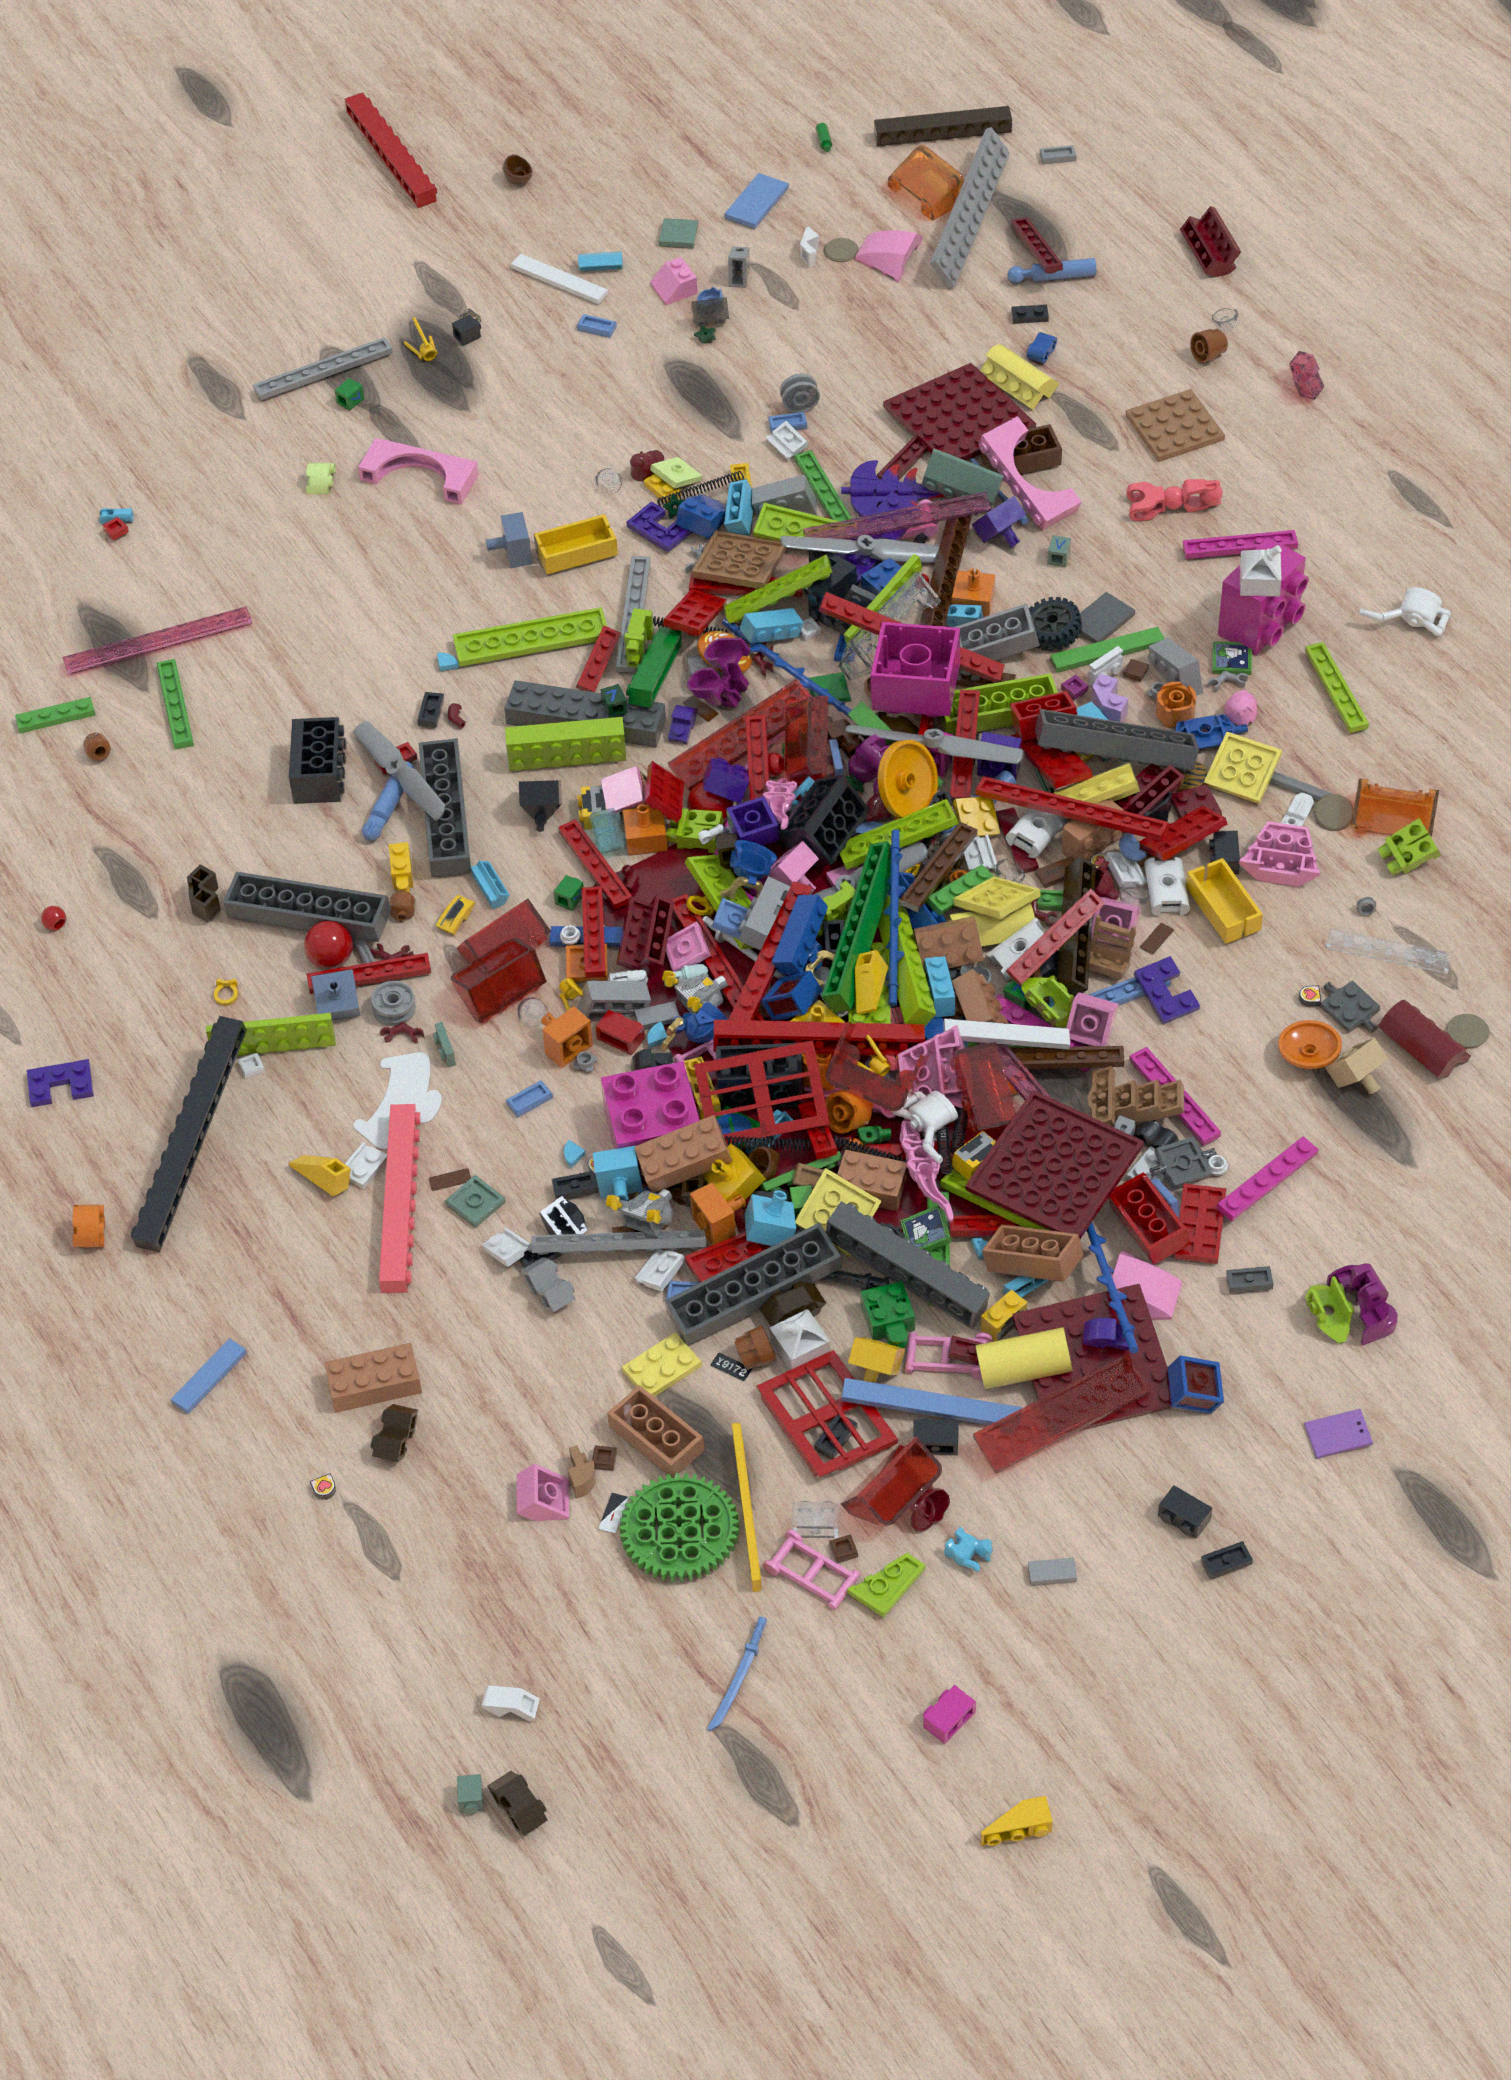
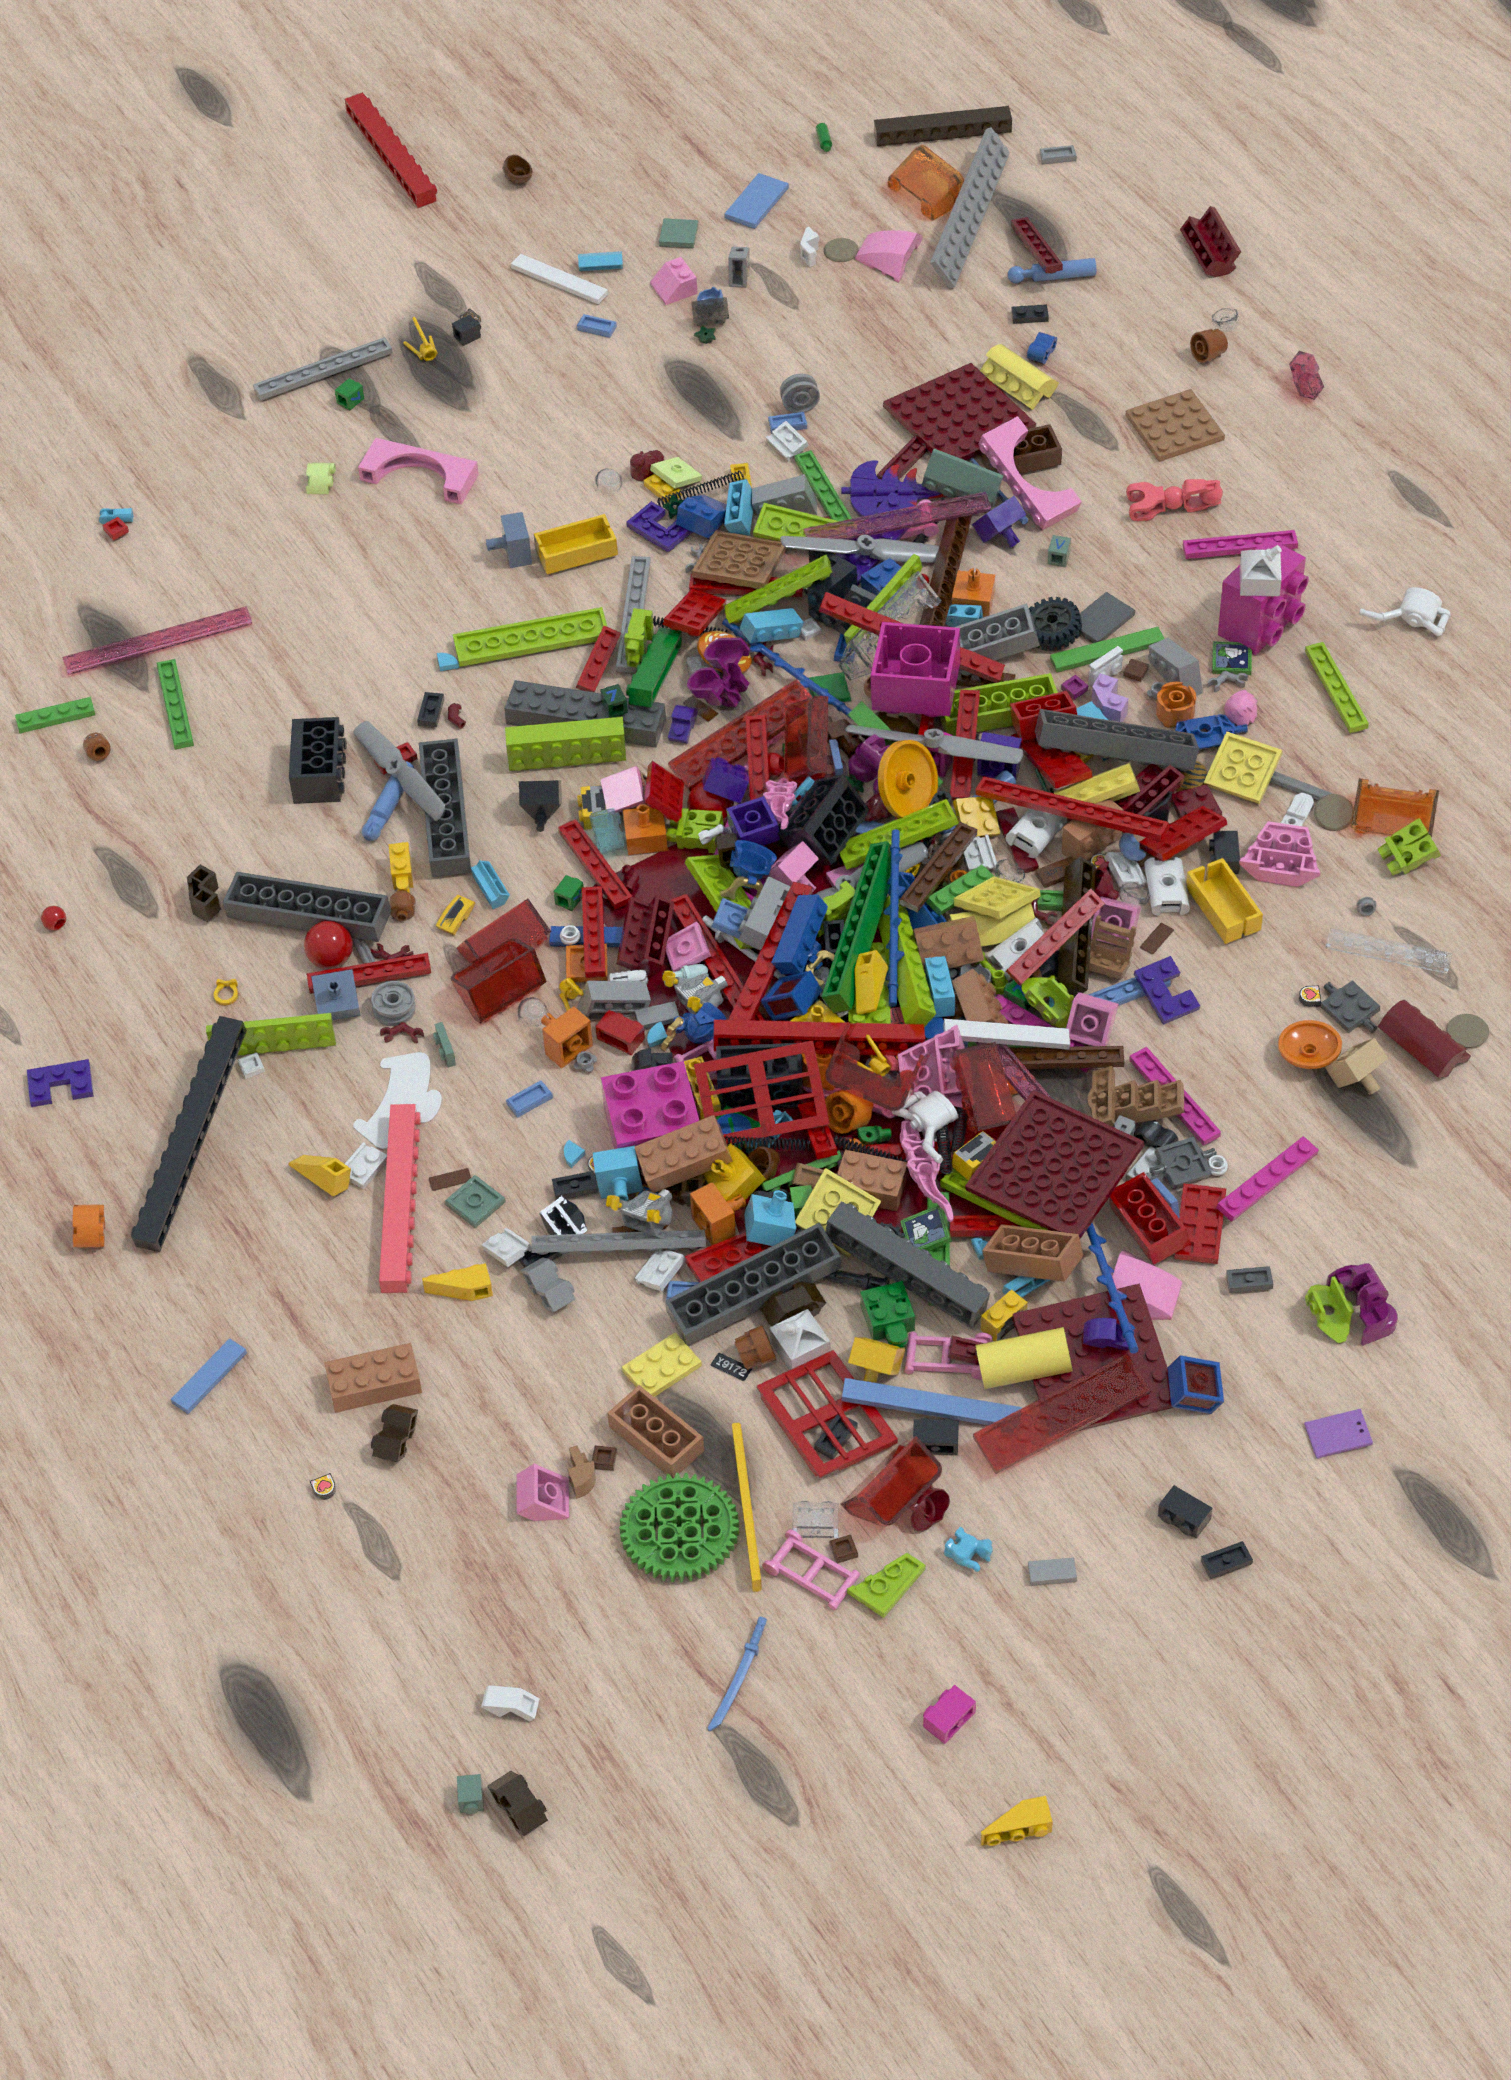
(465, 1283): none -> yellow slope
(613, 1513): sticker -> none
(709, 910): yellow piece -> none
(998, 976): none -> lime brick

